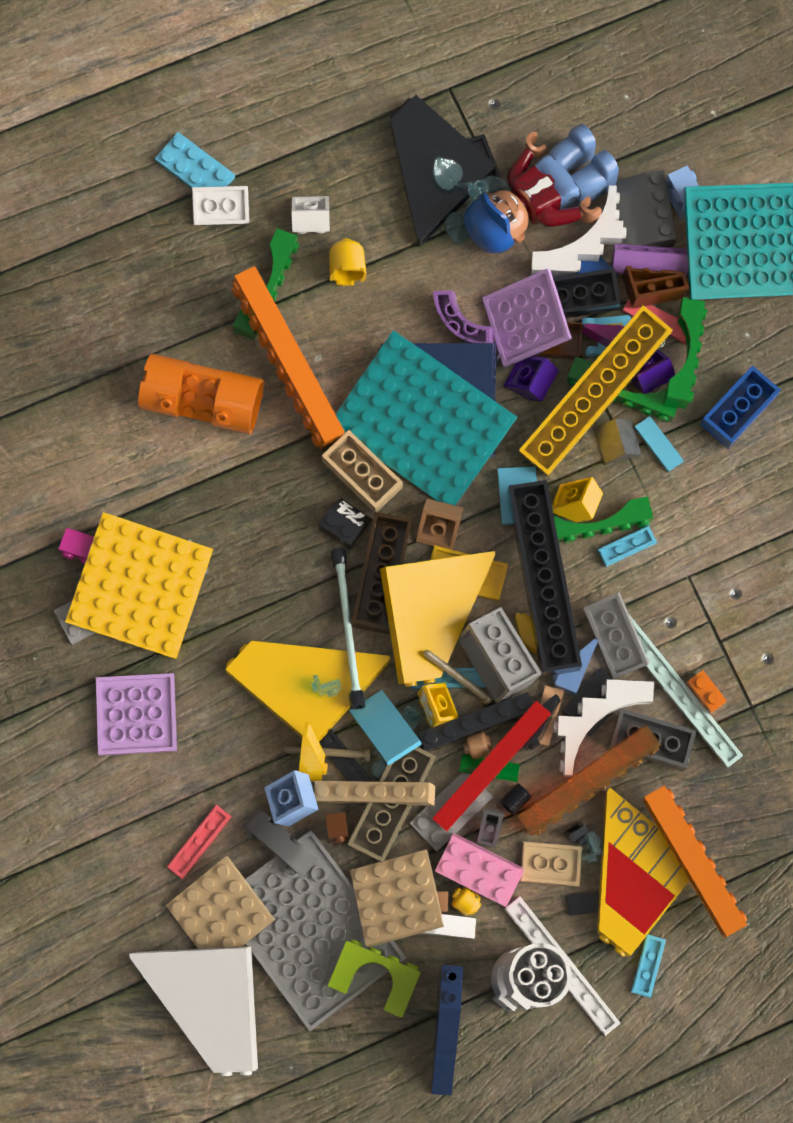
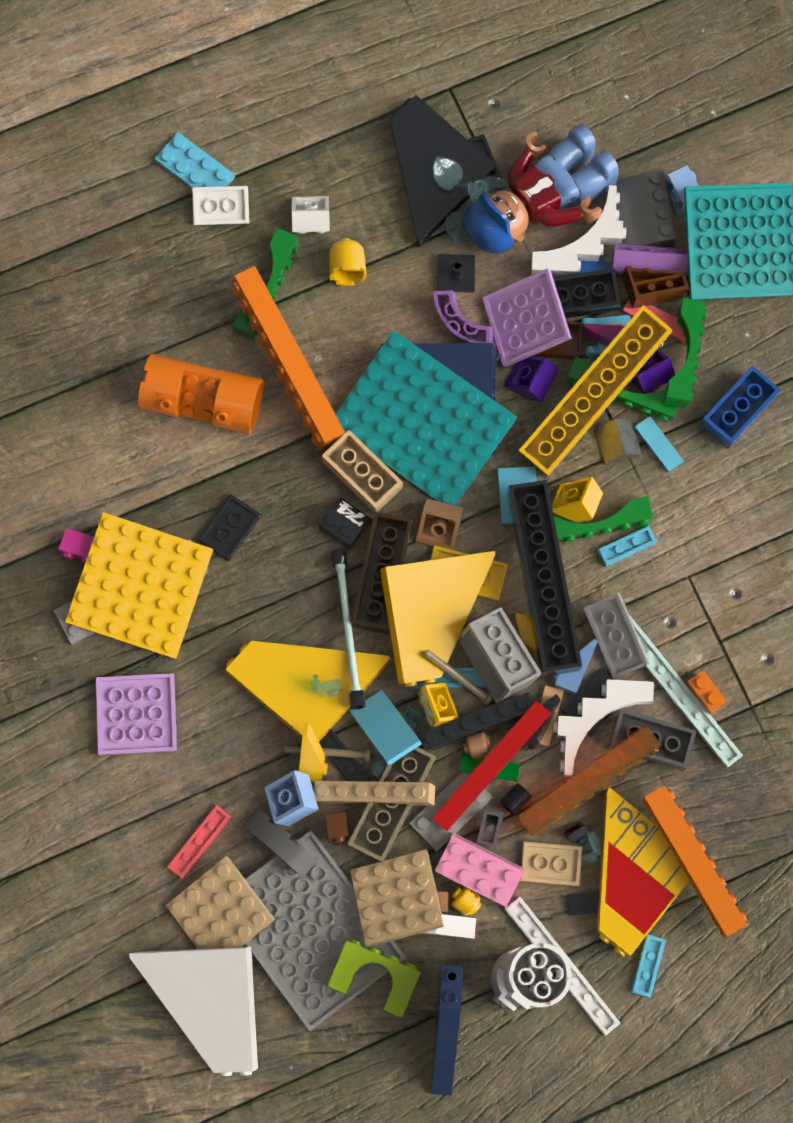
(230, 527): none -> black tile
(456, 273): none -> black tile

